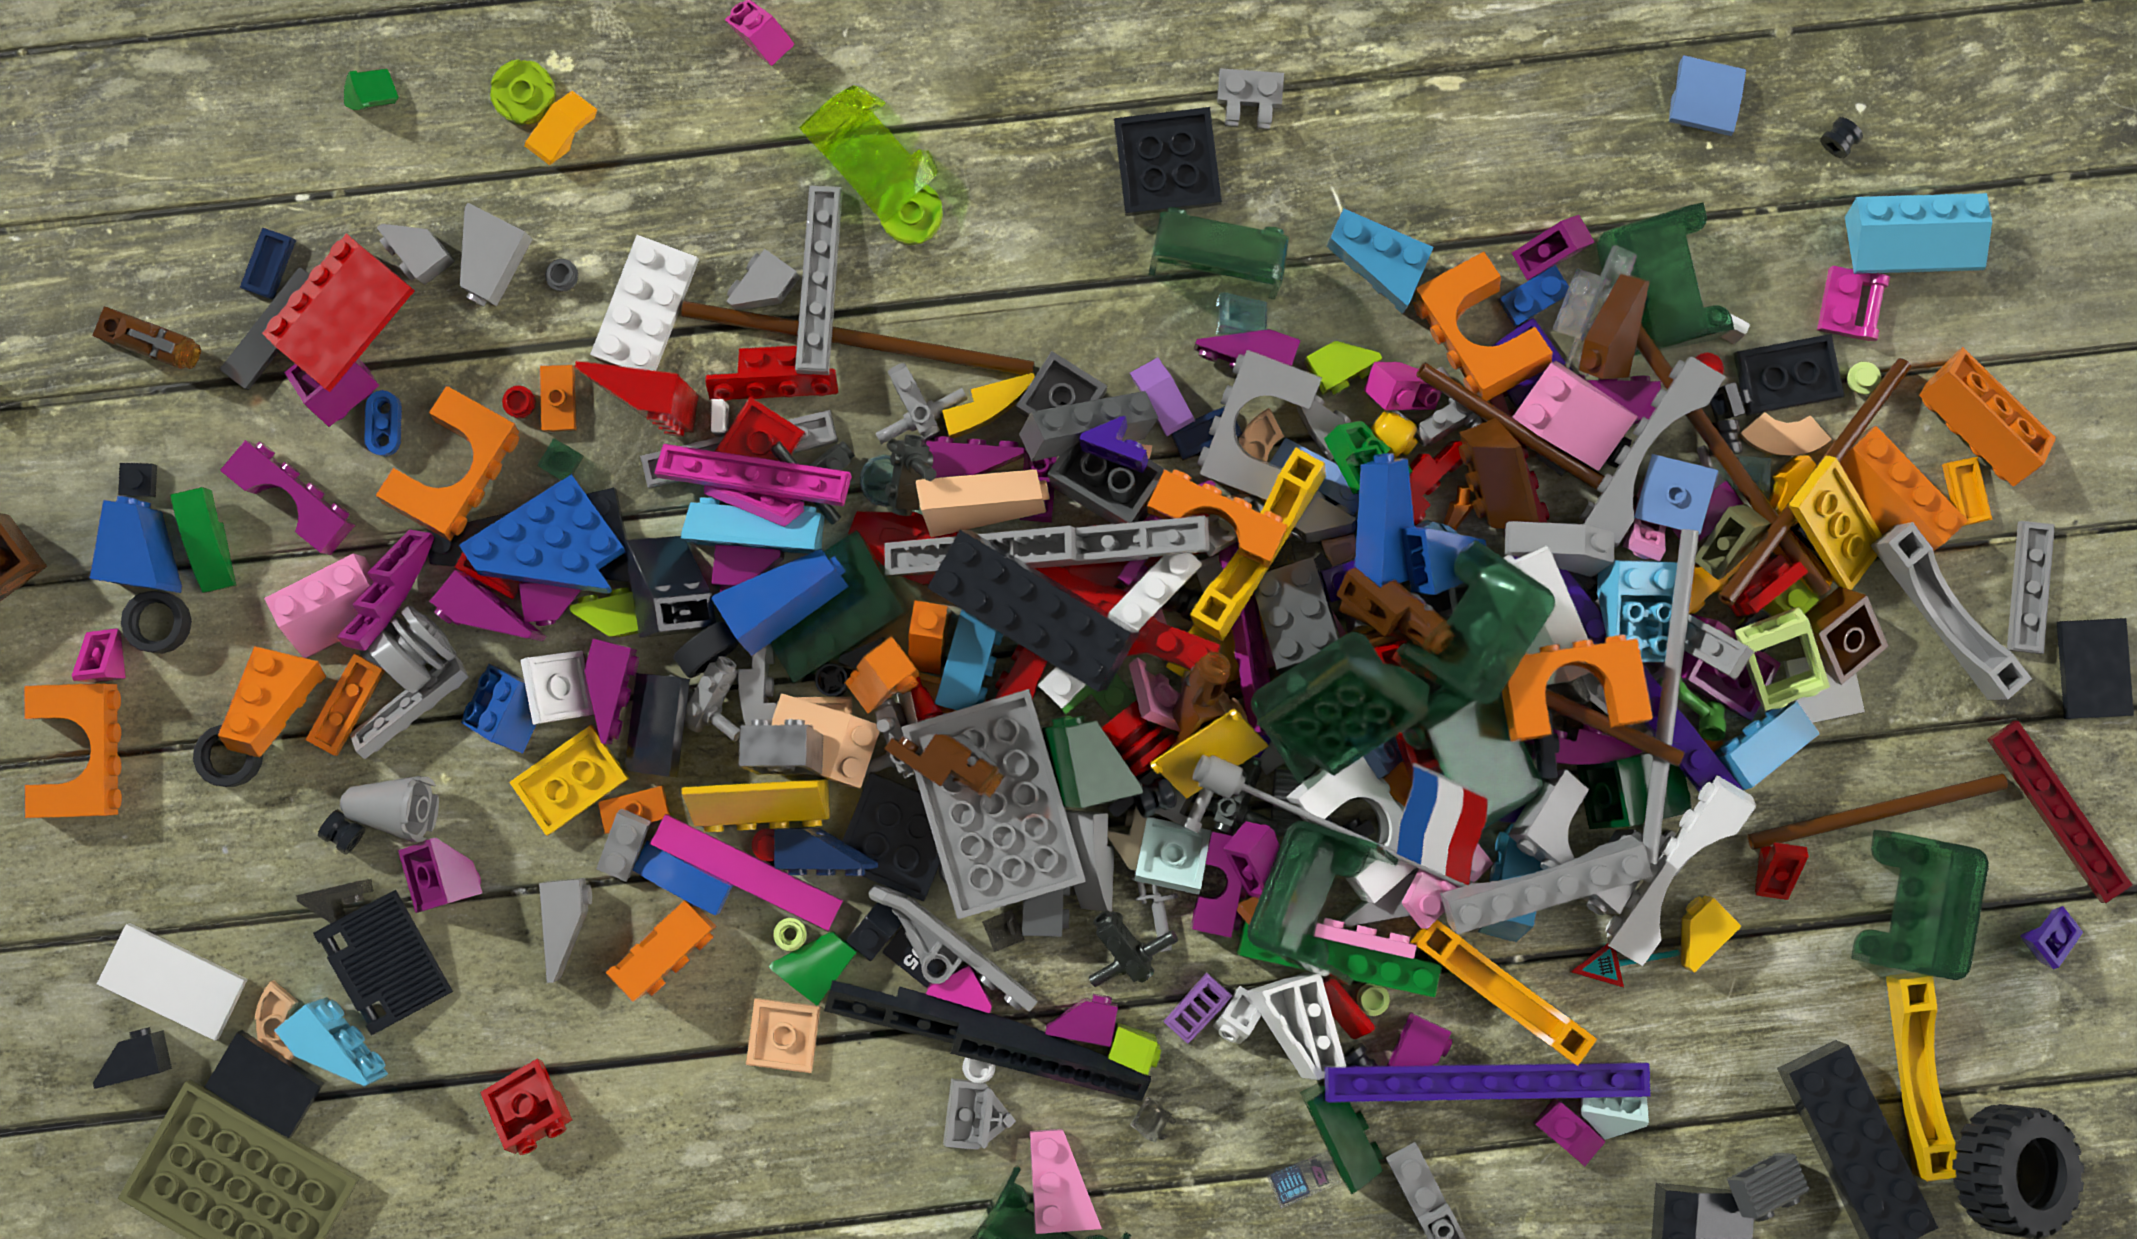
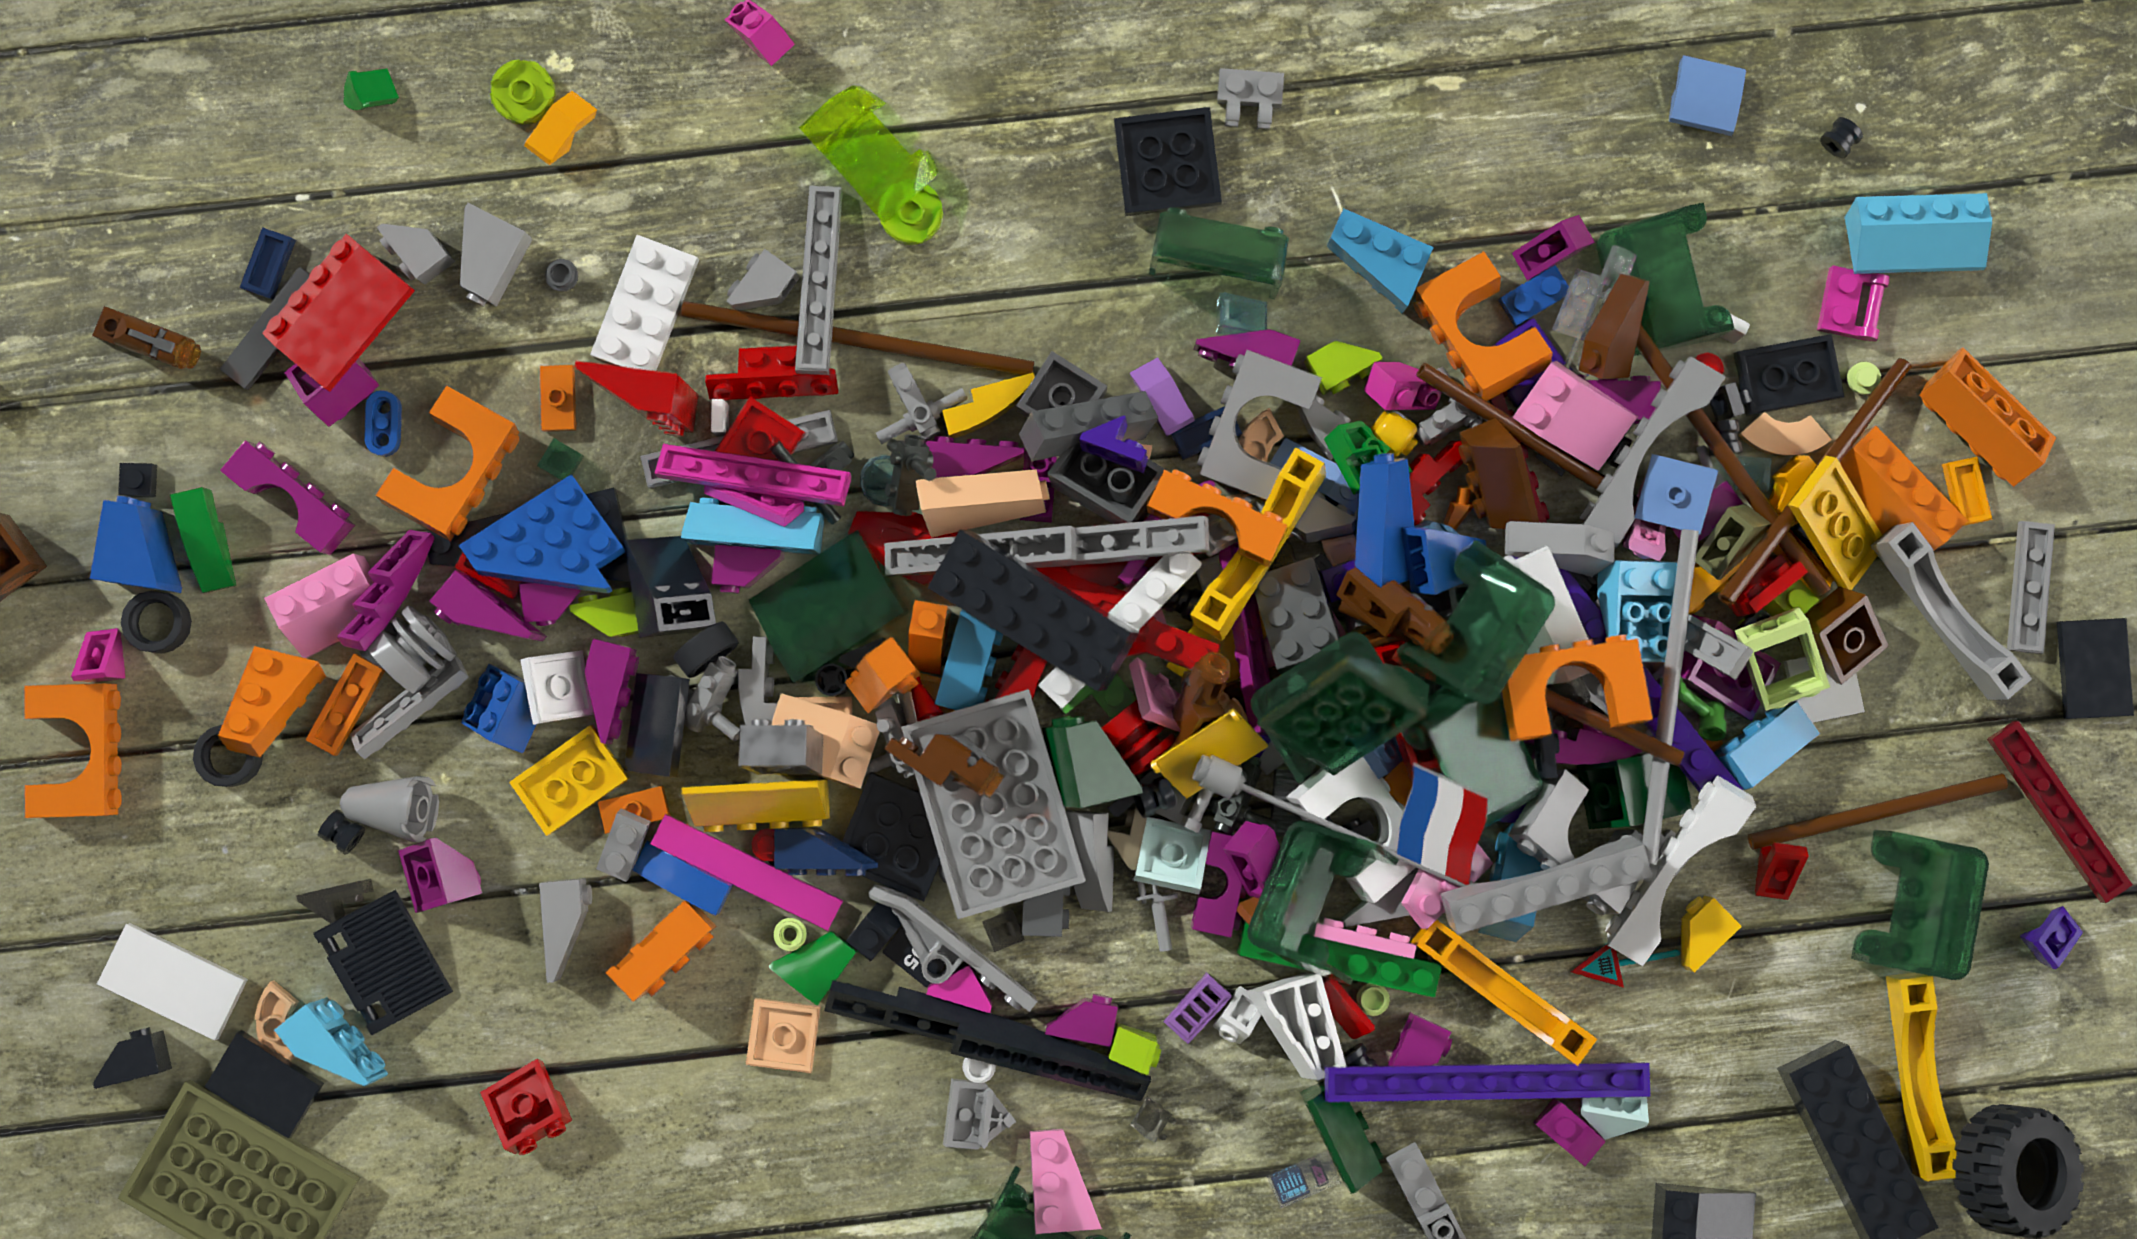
(518, 401): red plate -> none
(779, 598): blue slope -> none
(1129, 954): pearl dark grey piece -> none
(1768, 1186): dark grey brick -> none

